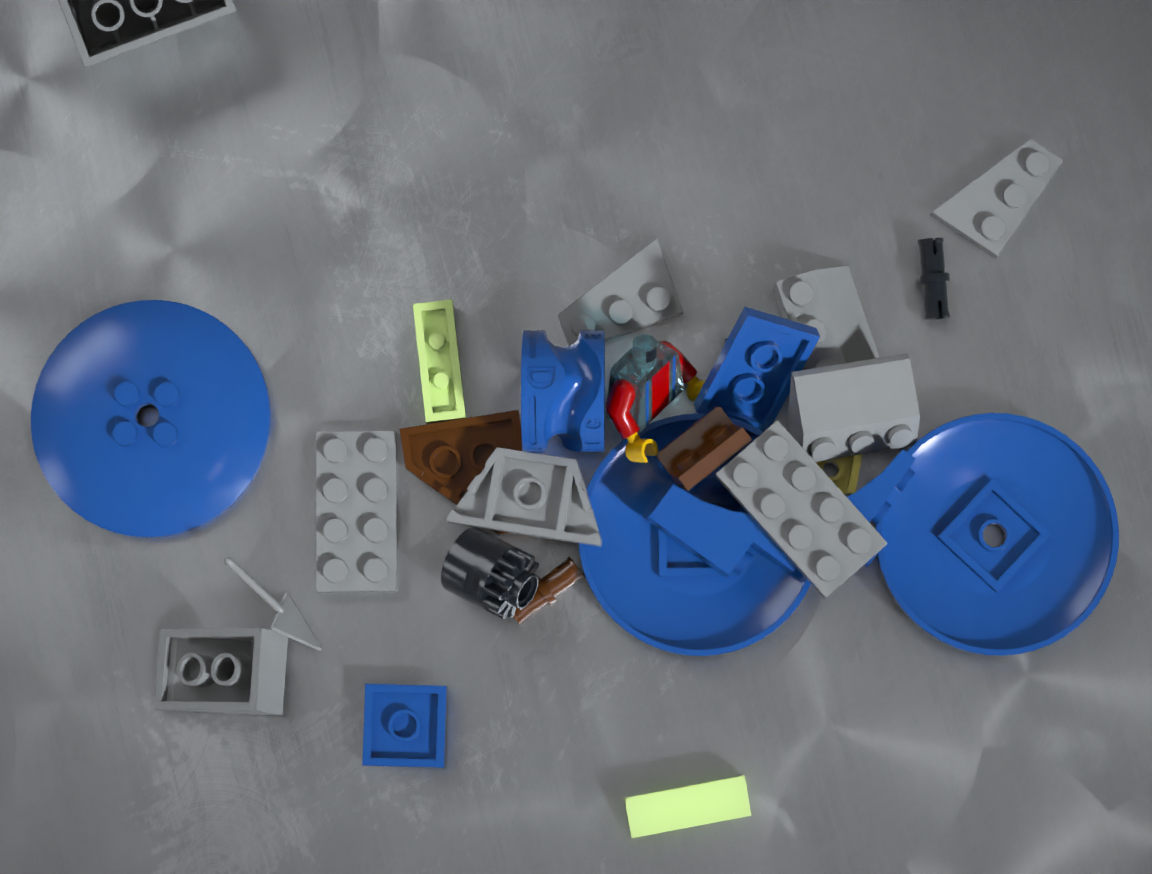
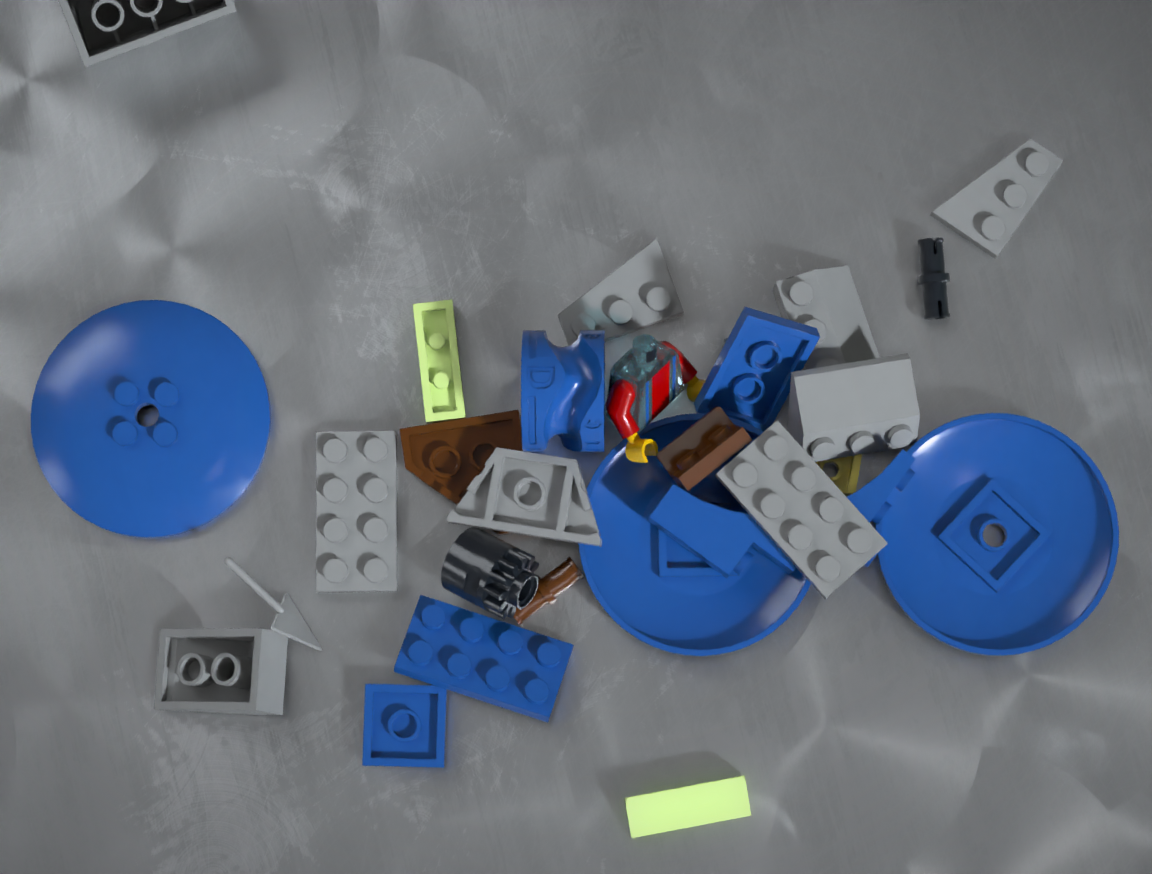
(483, 658): none -> blue plate

